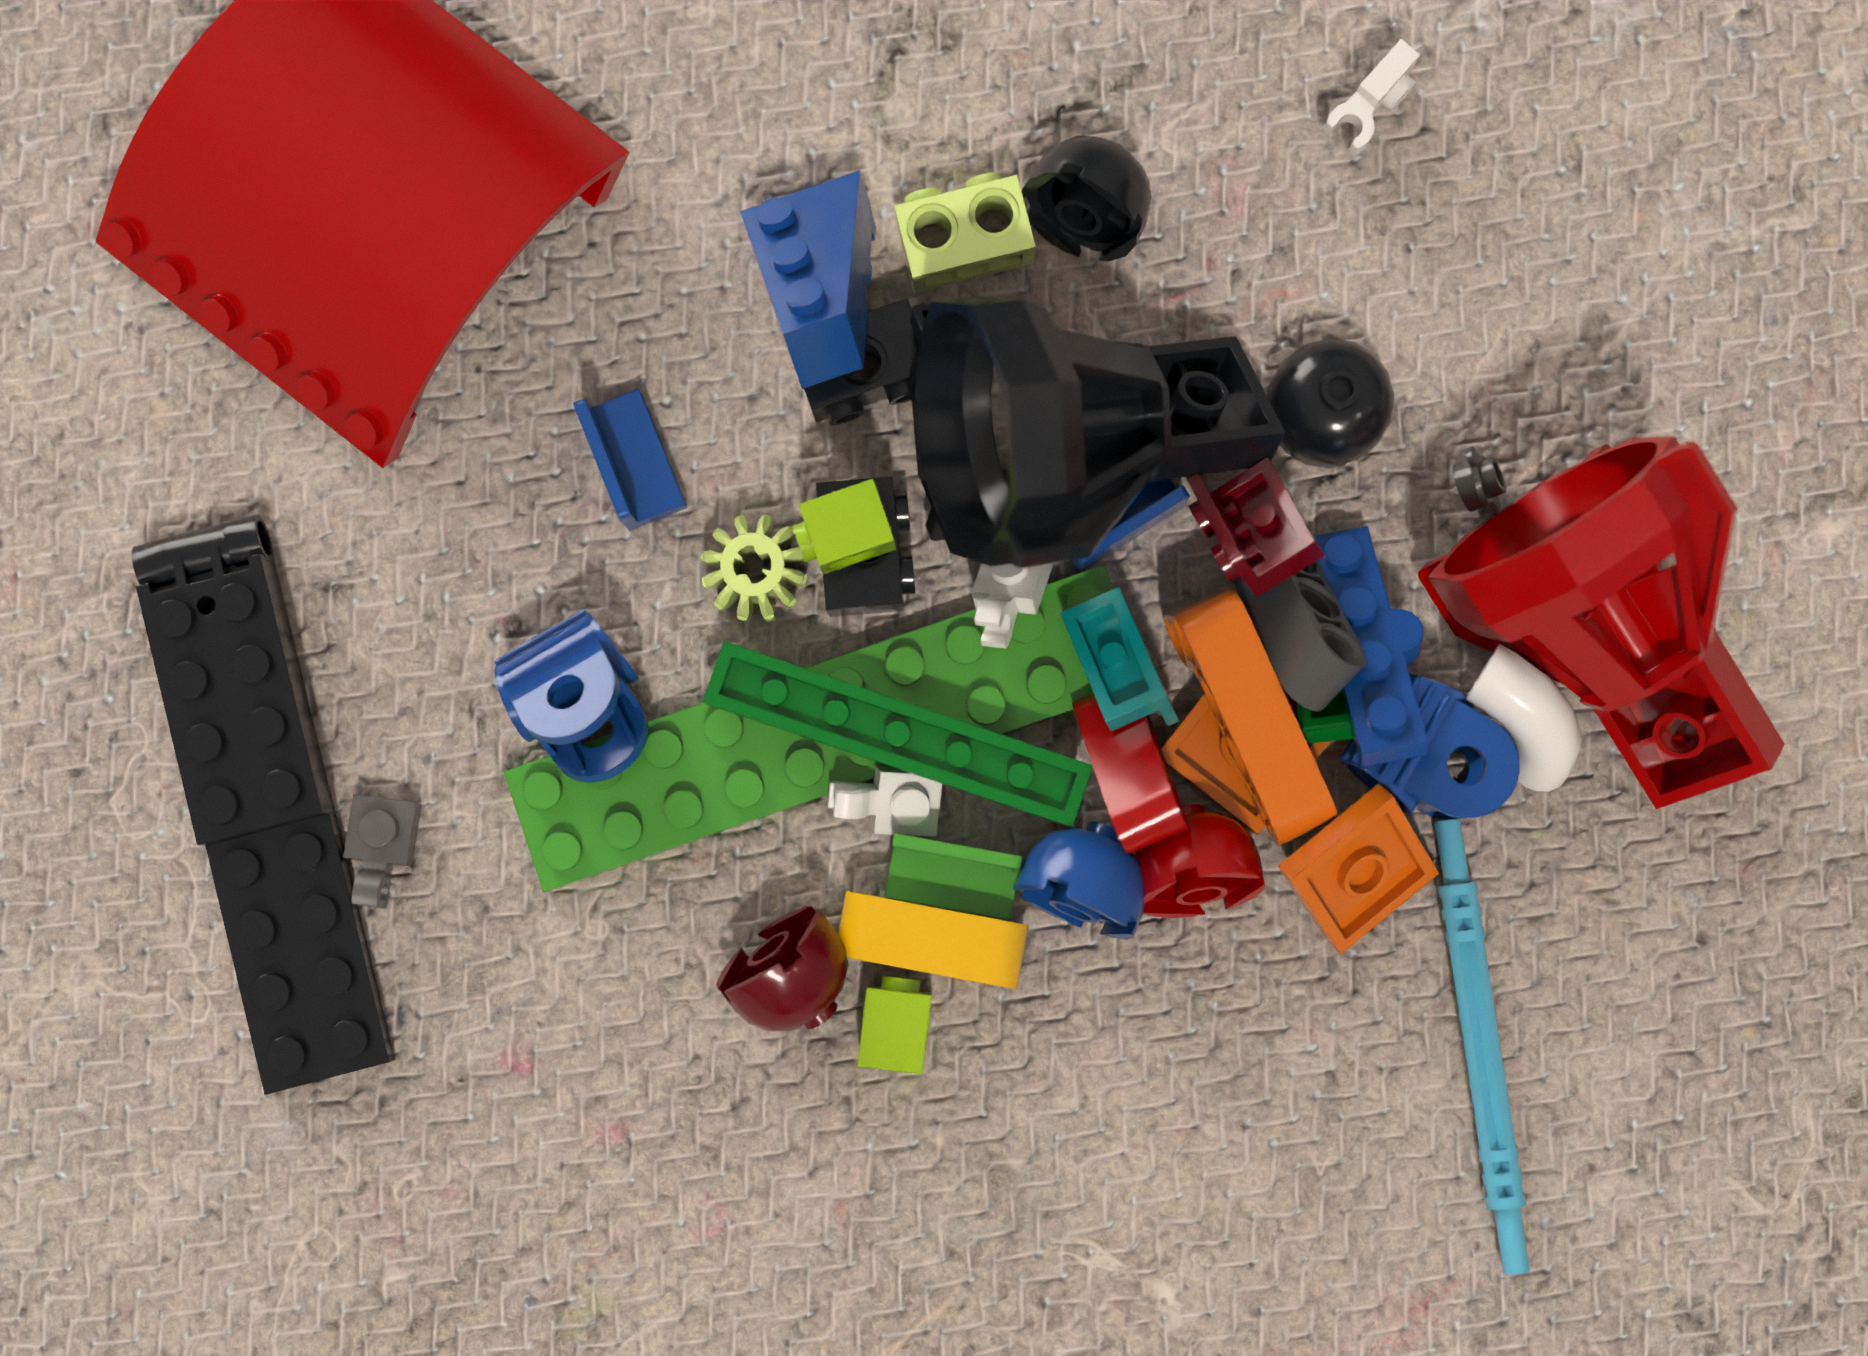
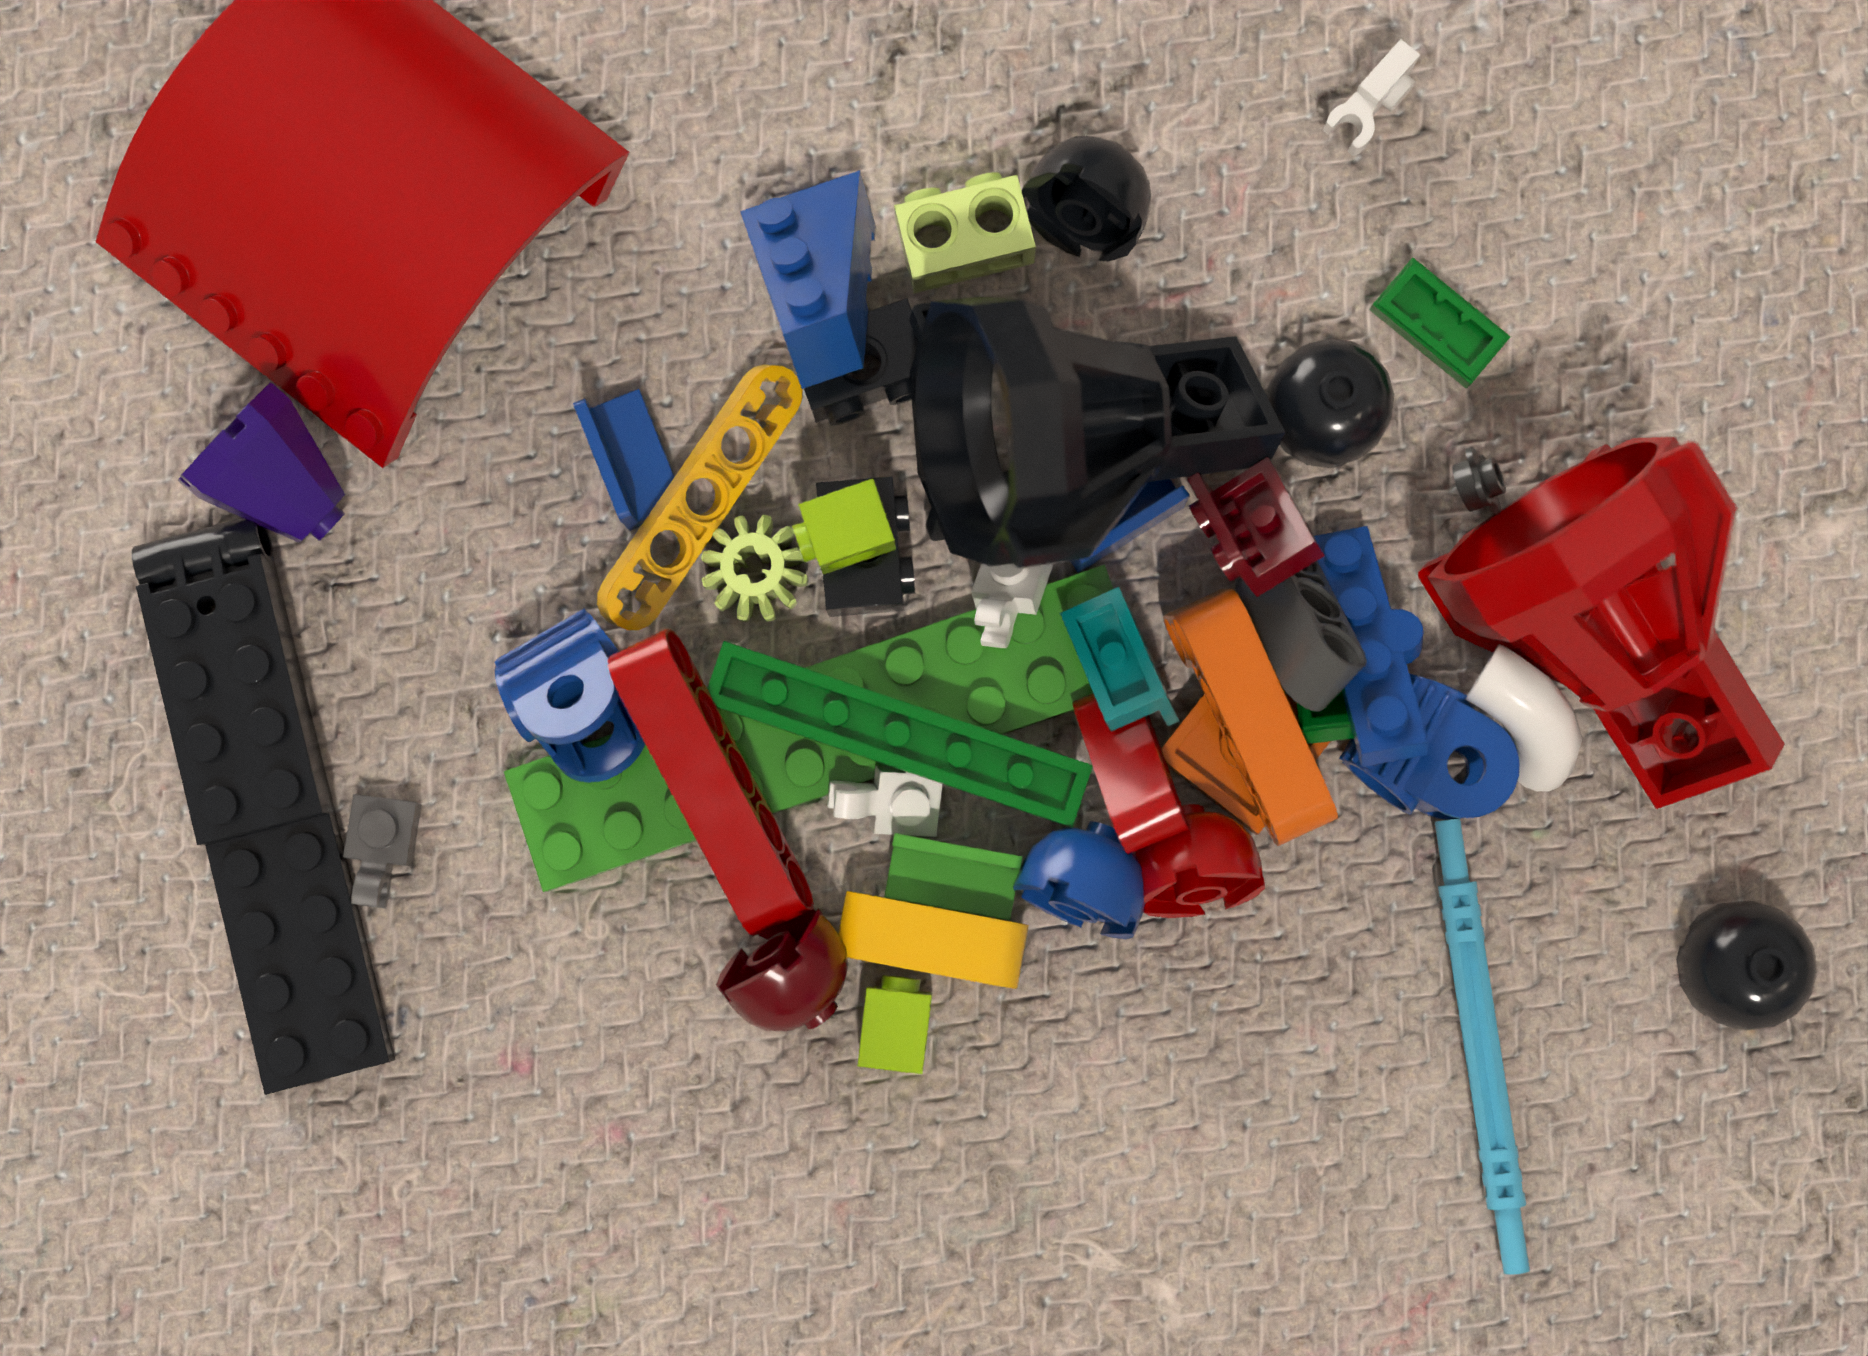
(268, 471): none -> dark purple cone
(672, 509): none -> yellow beam
(710, 781): none -> red beam
(1359, 868): orange plate -> none
(1439, 323): none -> green plate
(1747, 965): none -> black cylinder

